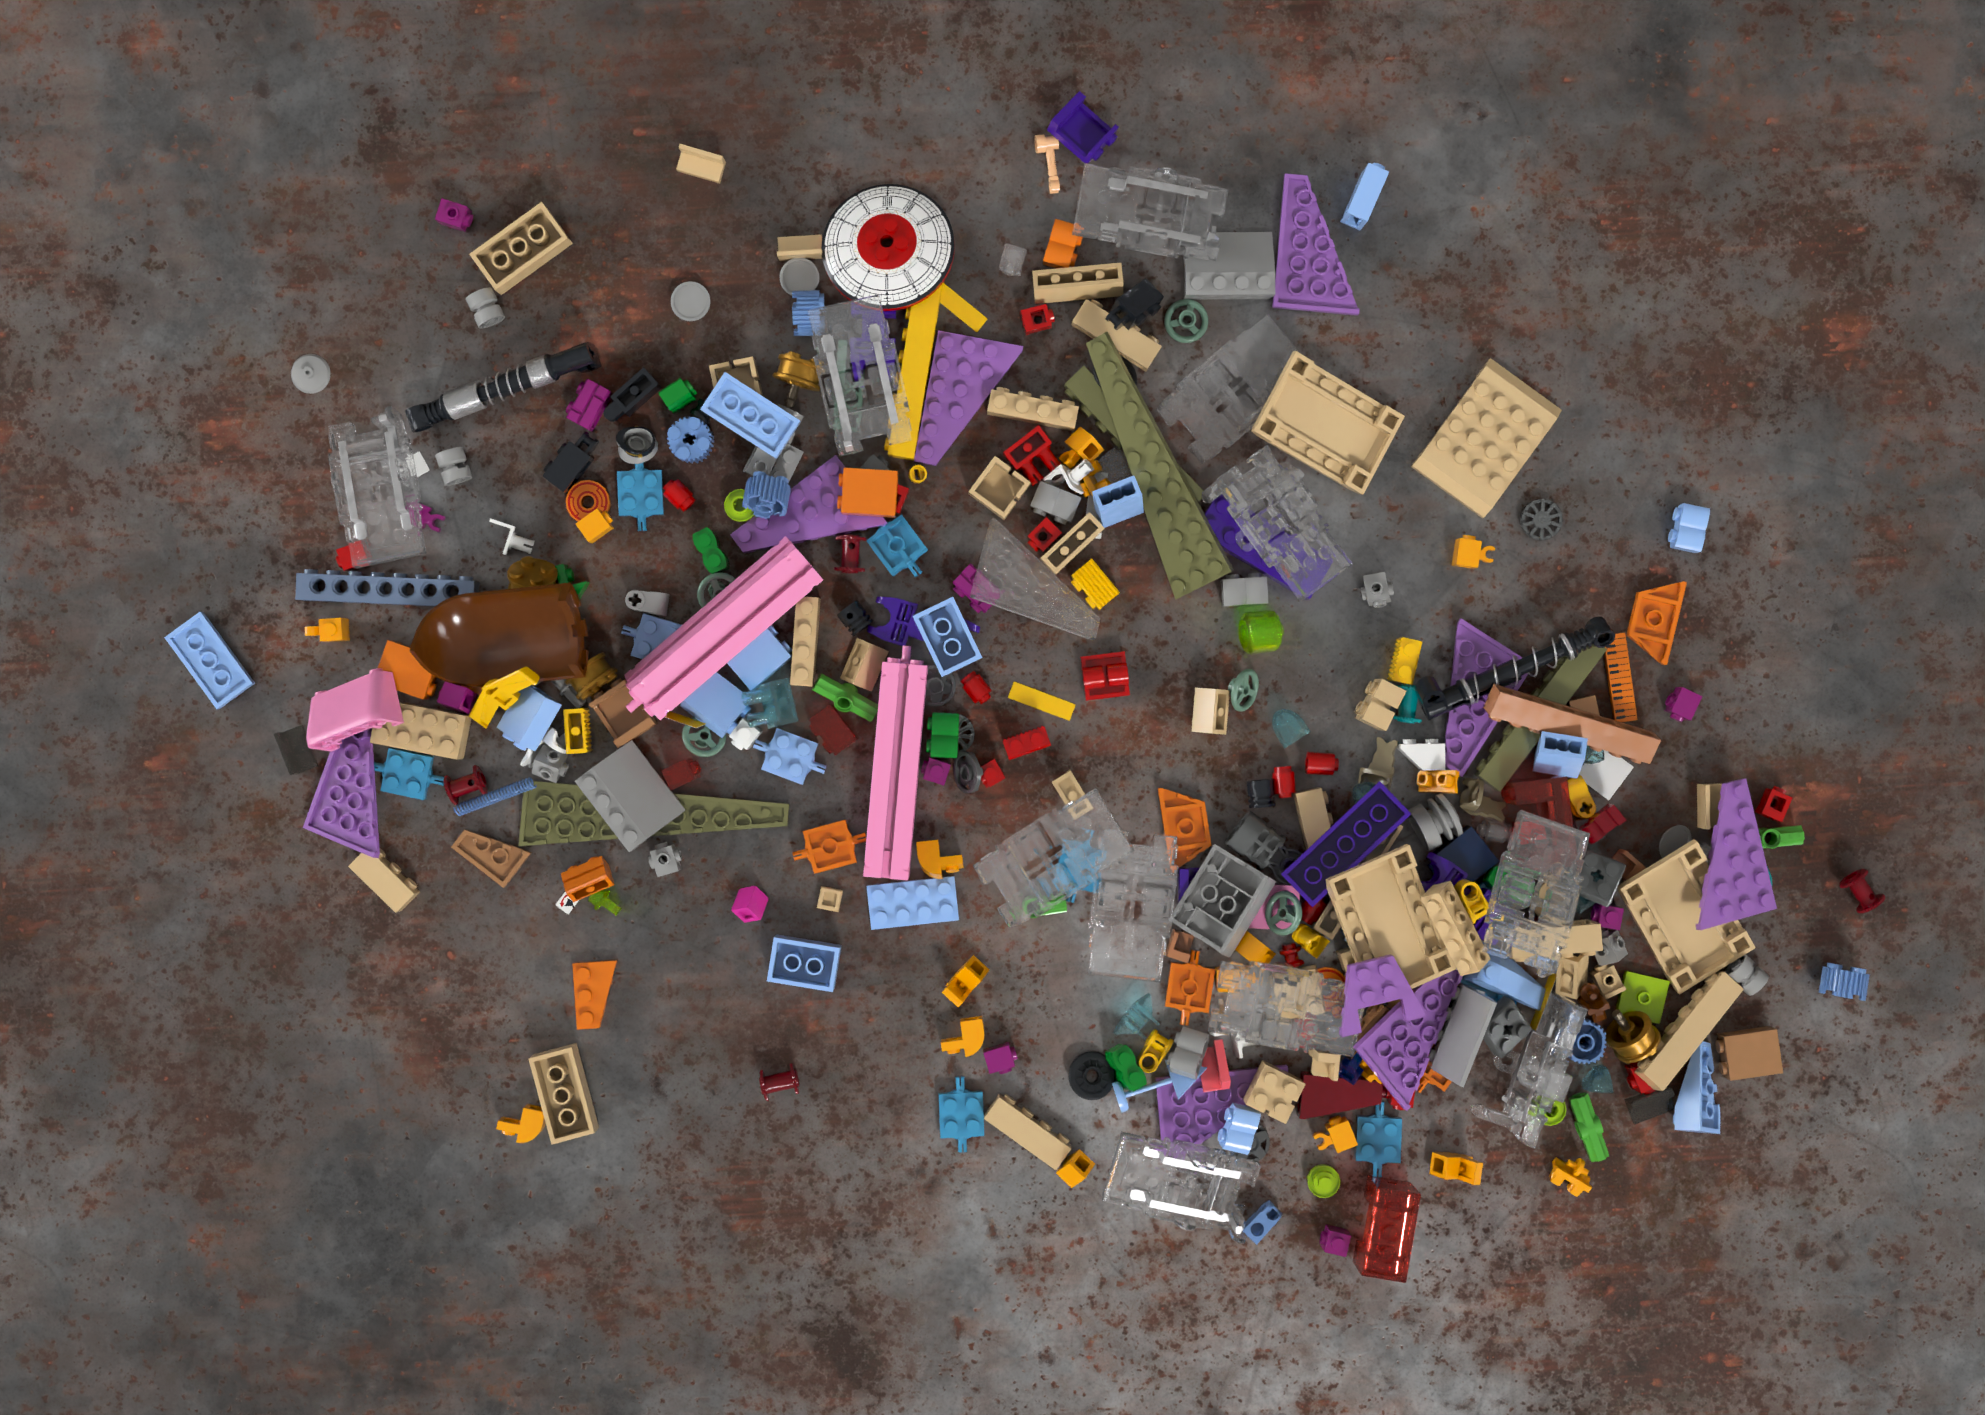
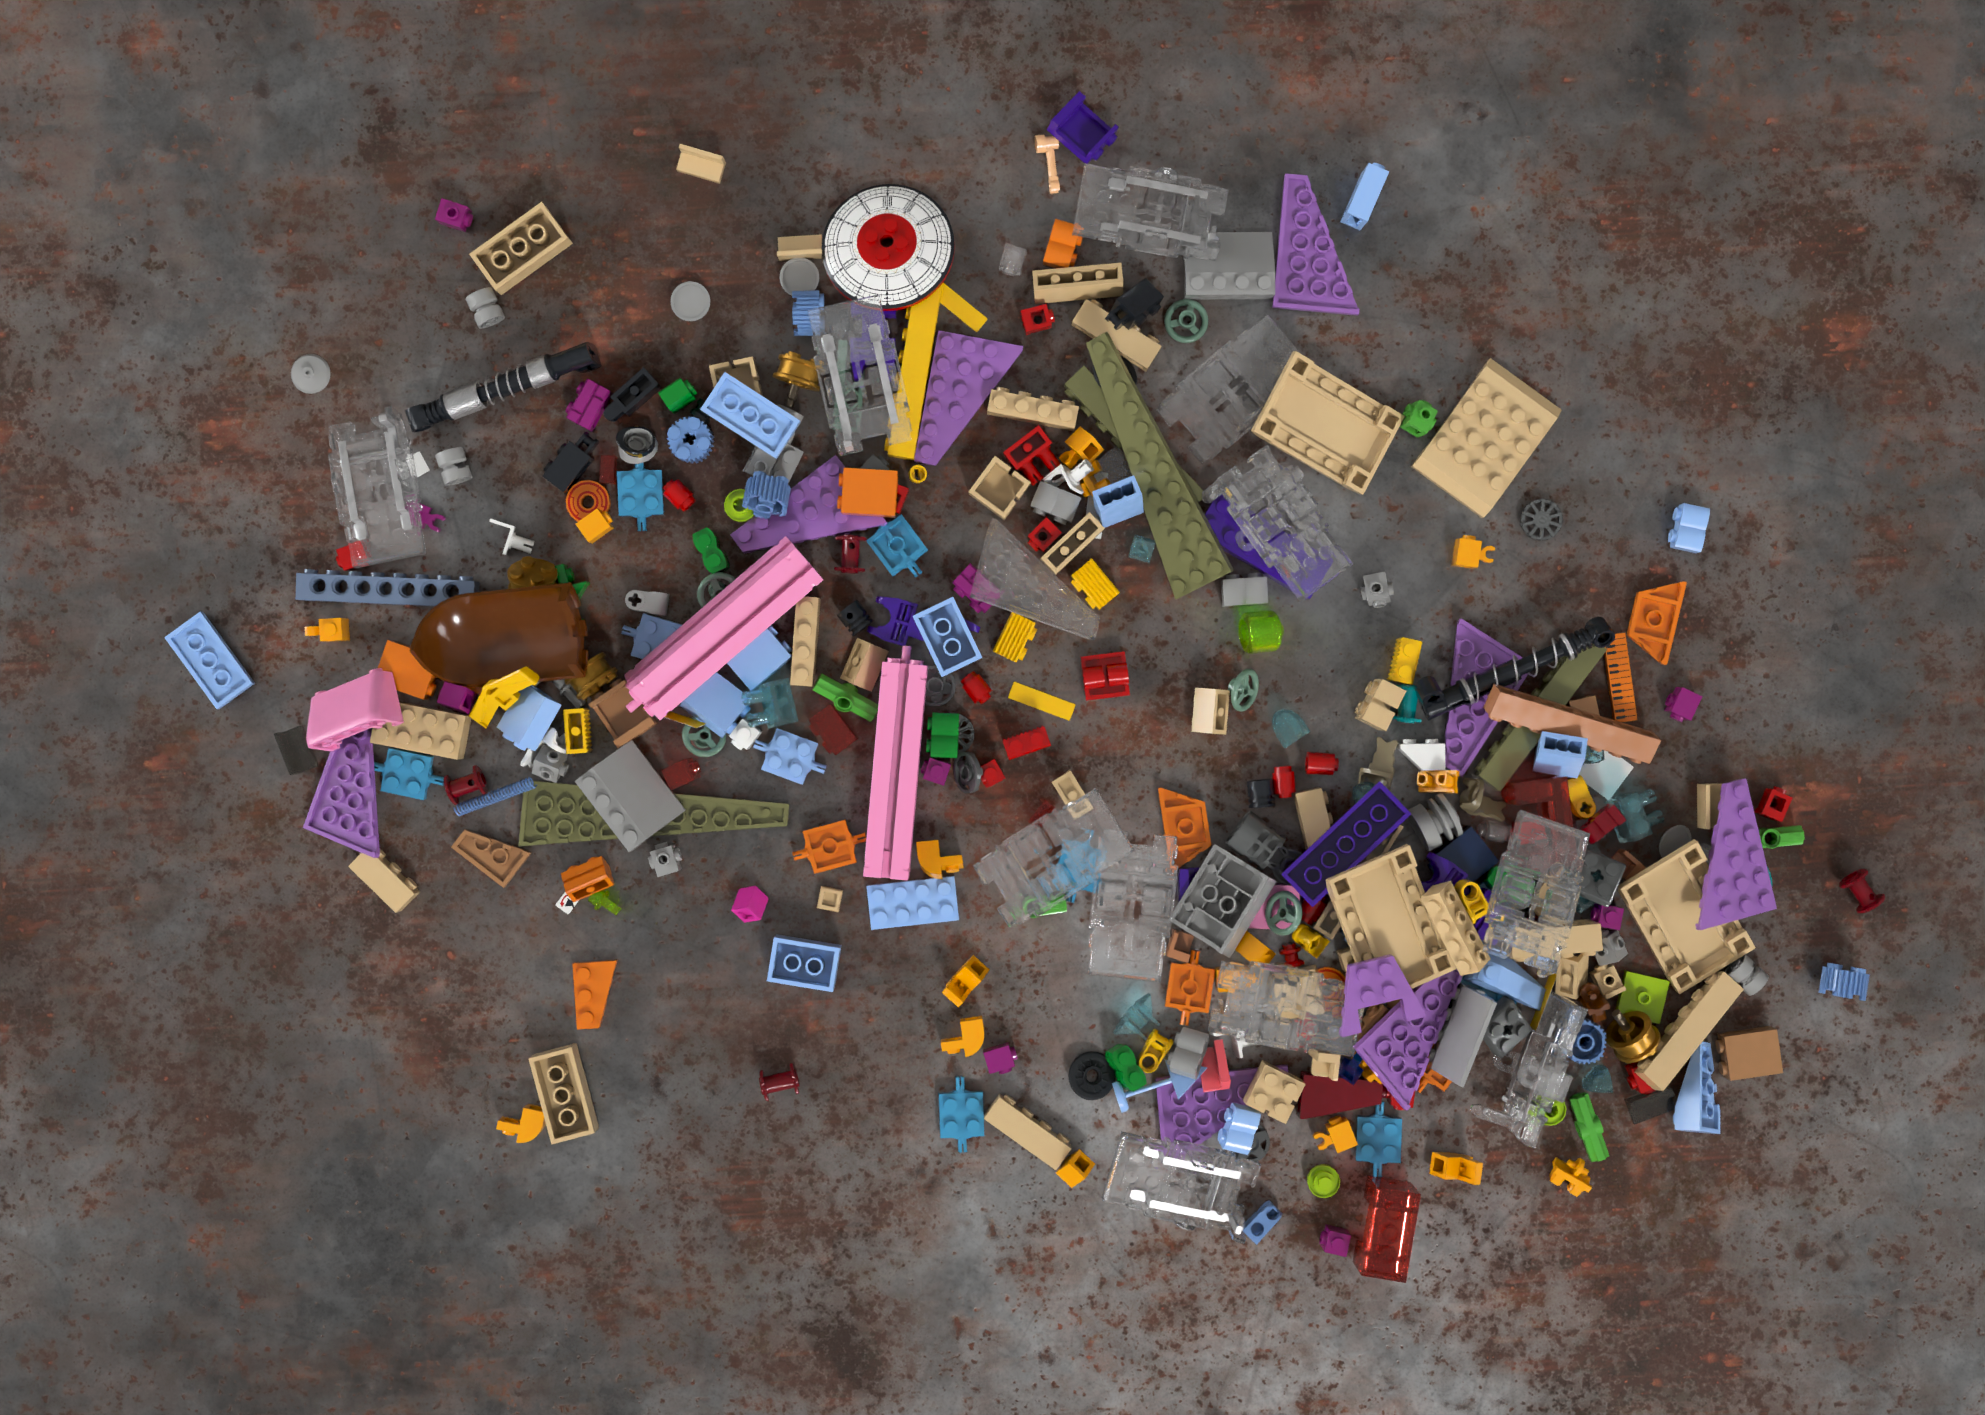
(608, 469): none -> clear red piece
(1014, 637): none -> yellow brick
(1043, 809): none -> clear red piece
(1142, 548): none -> clear light blue tile
(1418, 418): none -> bright green brick
(1637, 823): none -> clear light blue brick

